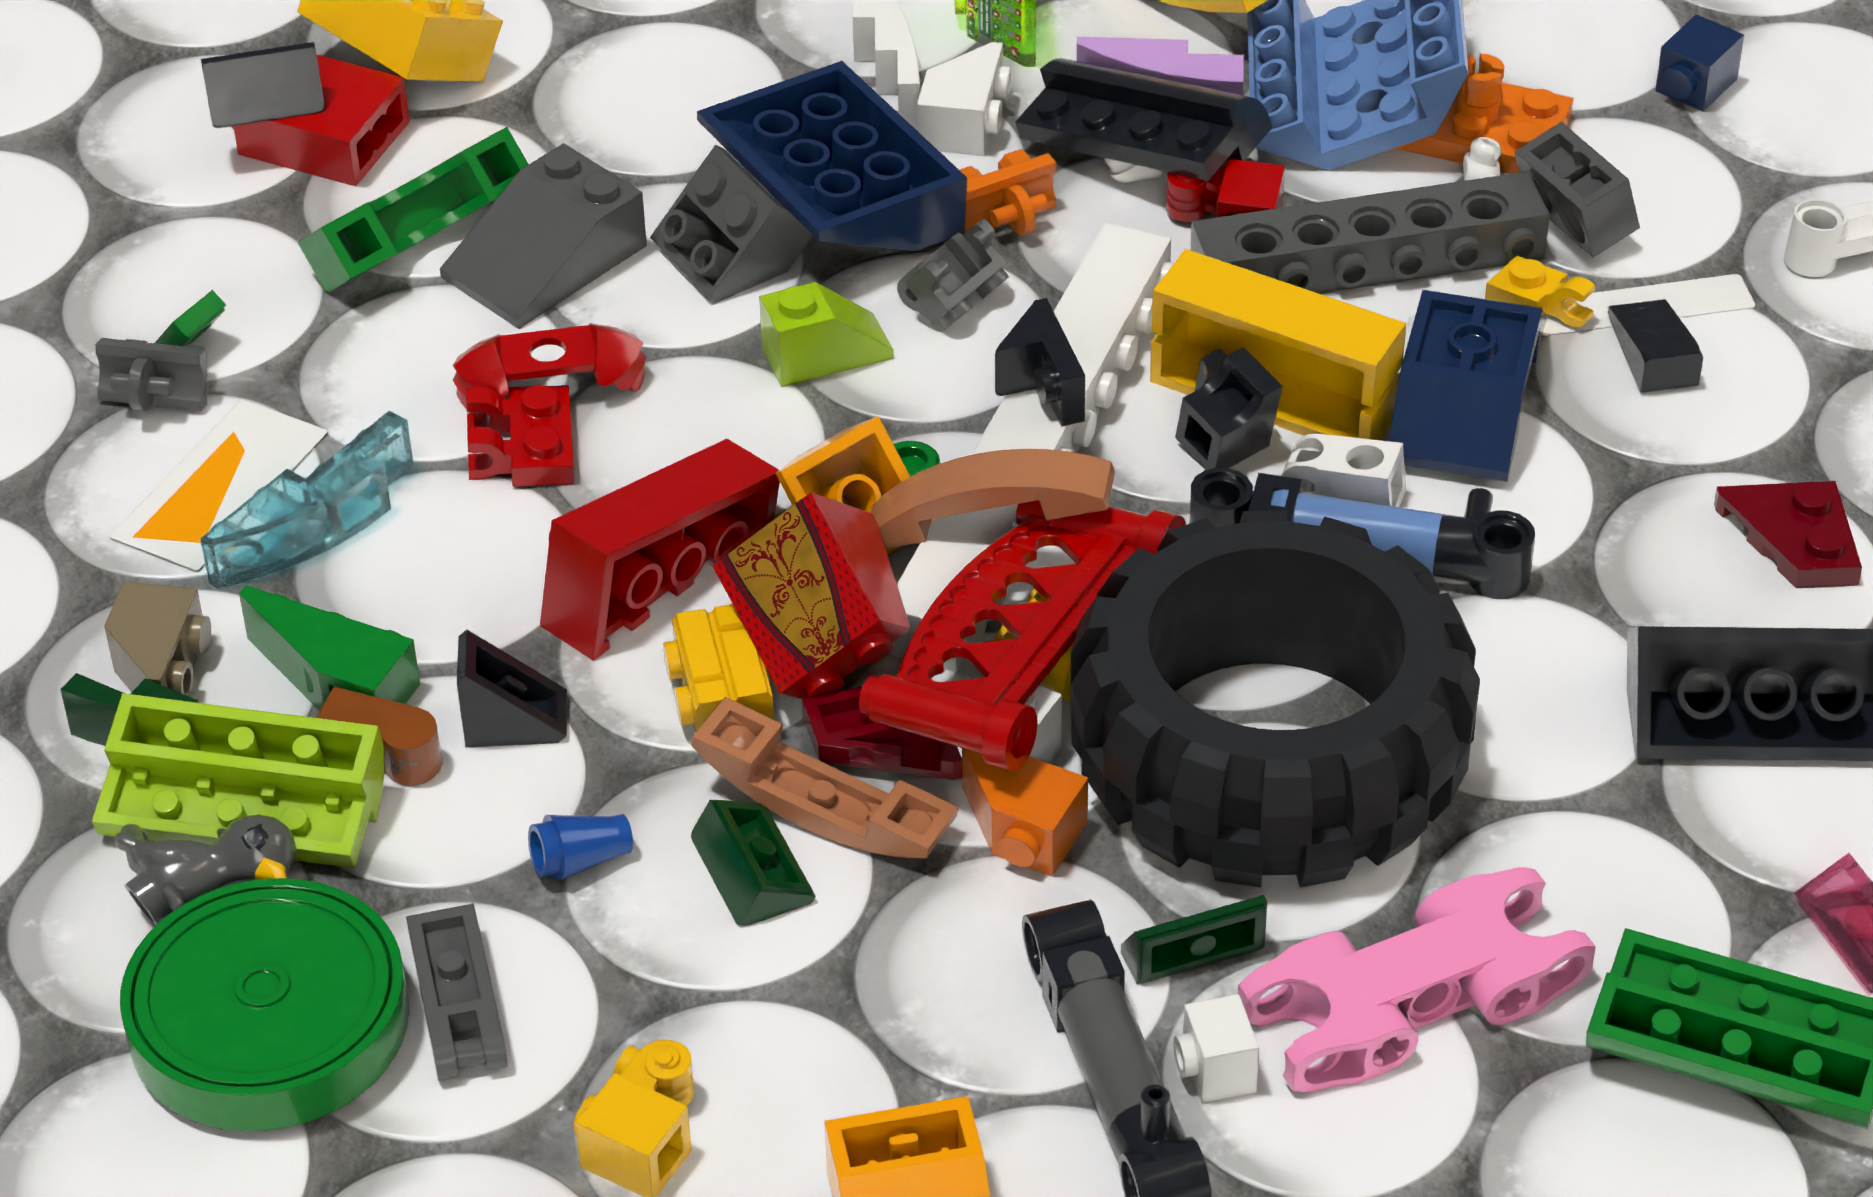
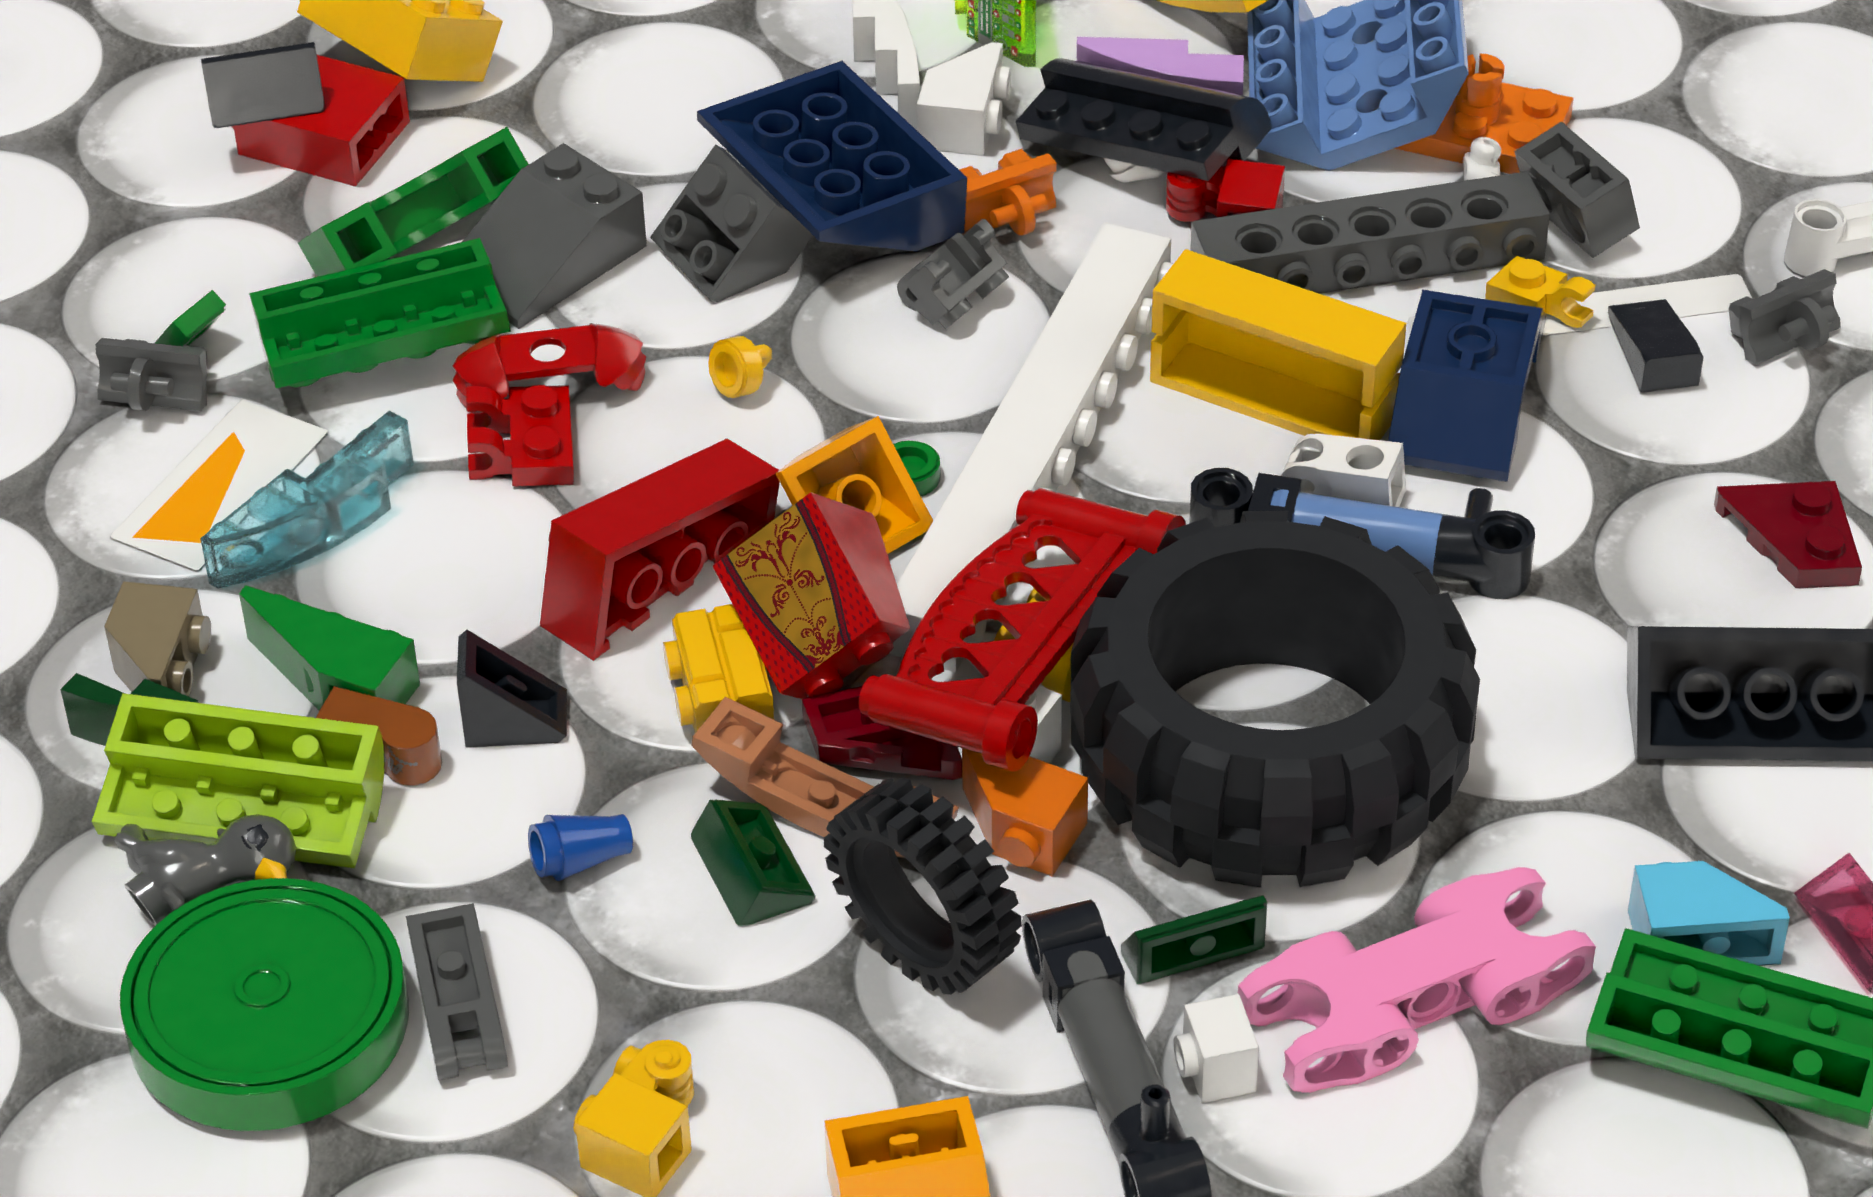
(378, 313): none -> green brick
(738, 365): none -> yellow tile
(818, 333): lime slope -> none
(951, 862): none -> black tyre
(1042, 359): black slope -> none
(1060, 480): nougat slope -> none
(1229, 410): black brick -> none
(1699, 62): dark blue brick -> none
(1707, 911): none -> medium azure slope
(1788, 317): none -> dark grey hips

